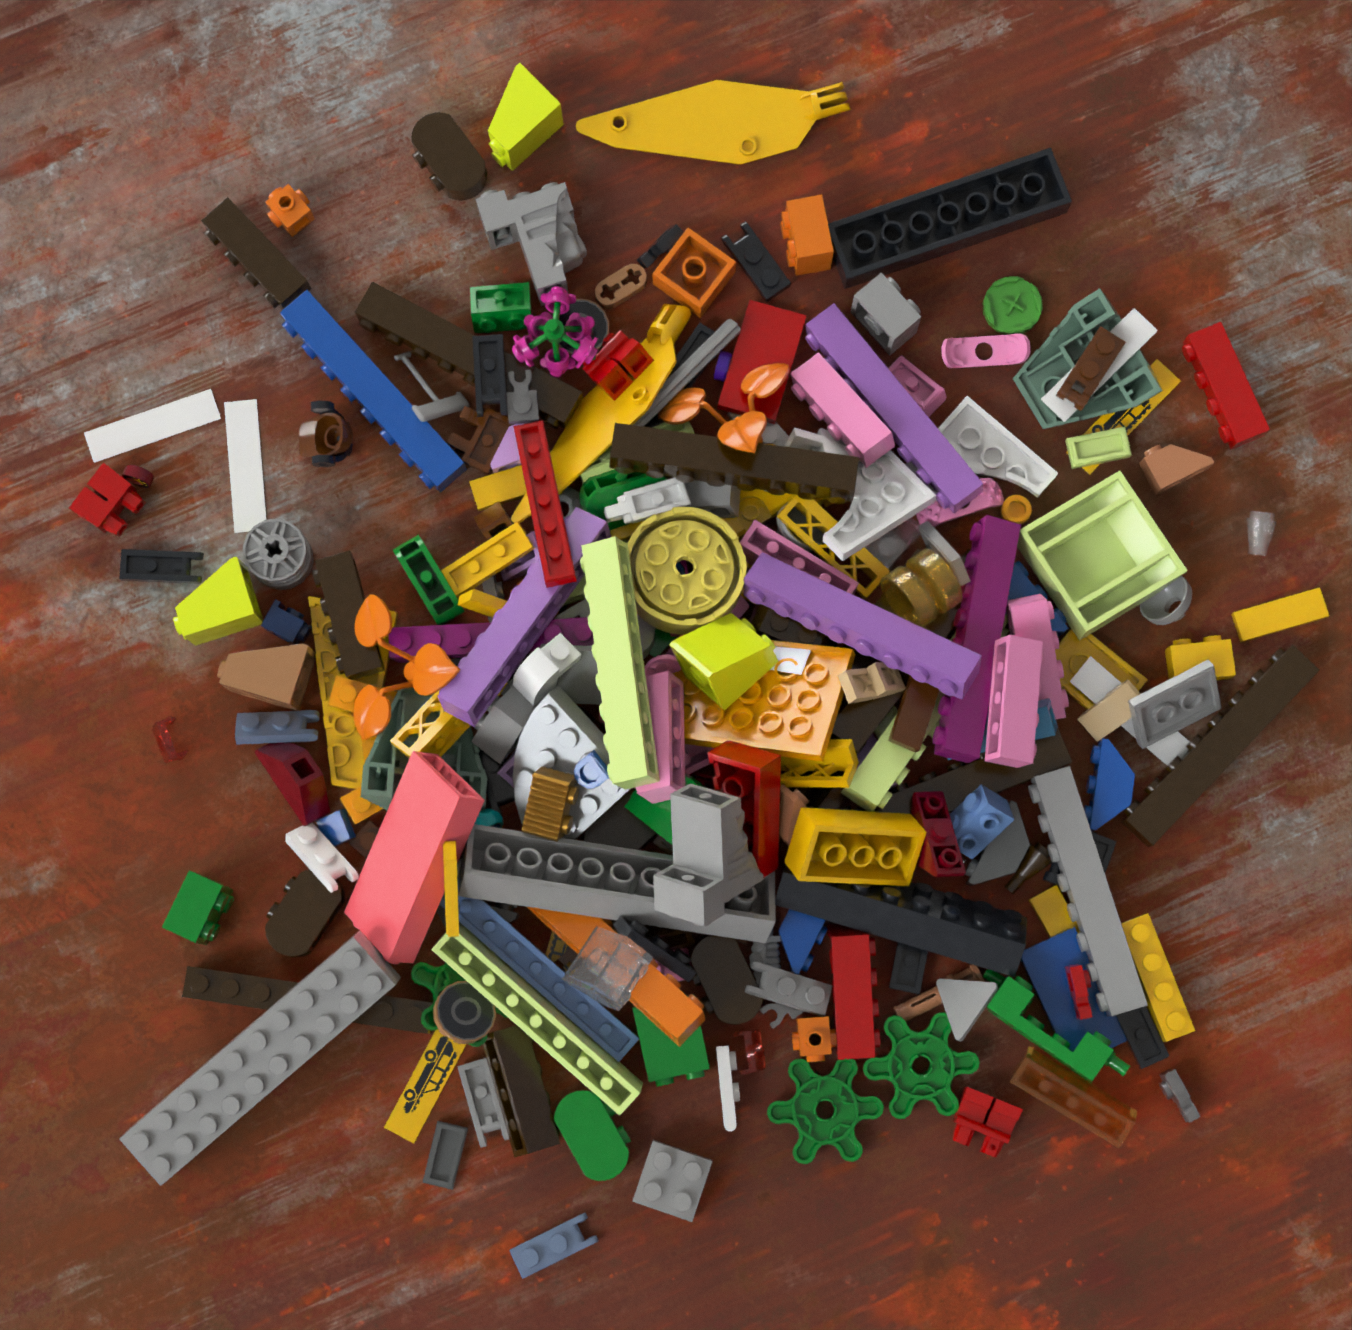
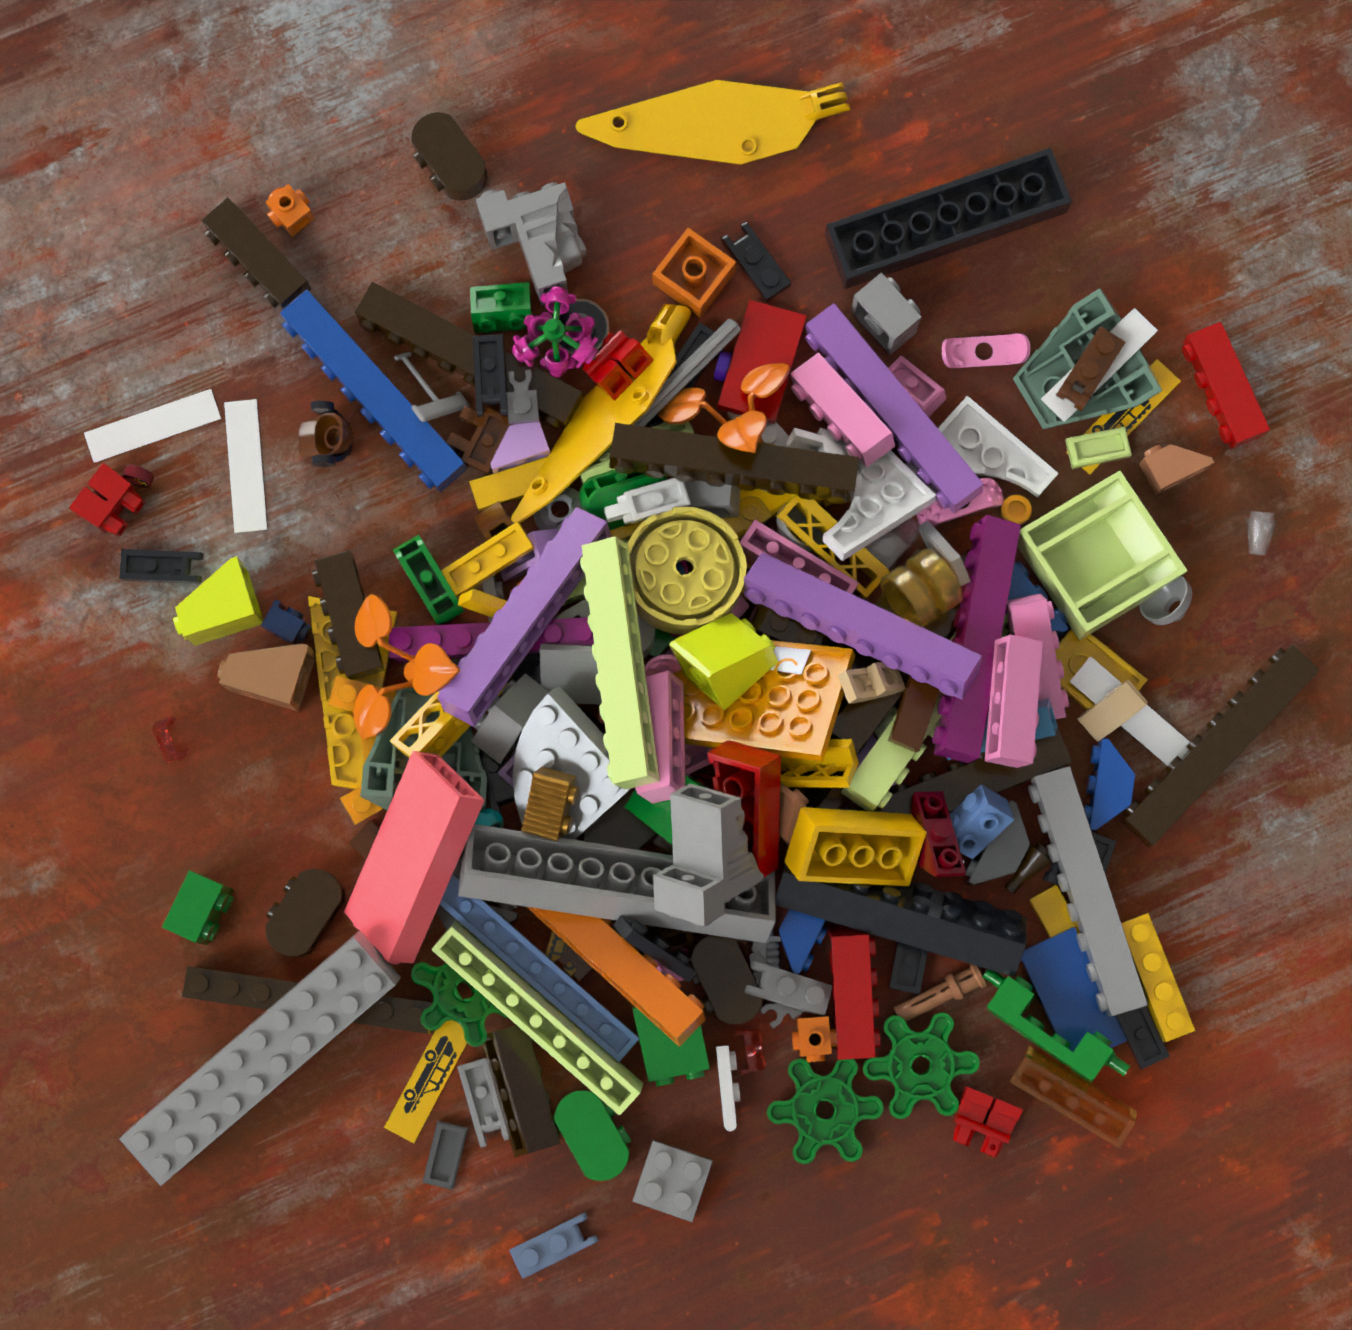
(275, 727): sand blue hinge -> none
(276, 570): light grey wheel -> none
(297, 779): dark red slope -> none
(320, 855): white hinge -> none
(337, 827): blue tile -> none
(451, 888): yellow tile -> none
(463, 1013): black tile -> none
(523, 119): neon yellow slope -> none
(543, 667): white brick -> none
(545, 504): red tile -> none
(591, 771): tile -> none
(608, 968): clear slope -> none
(617, 280): medium nougat beam -> none
(662, 244): black plate -> none
(807, 234): orange brick -> none
(964, 1002): light grey piece -> none
(1012, 305): bright green tile -> none
(1078, 983): red plate -> none
(1174, 1088): flat silver plate -> none
(1175, 704): light grey tile -> none
(1185, 655): yellow brick -> none
(1280, 614): yellow tile -> none

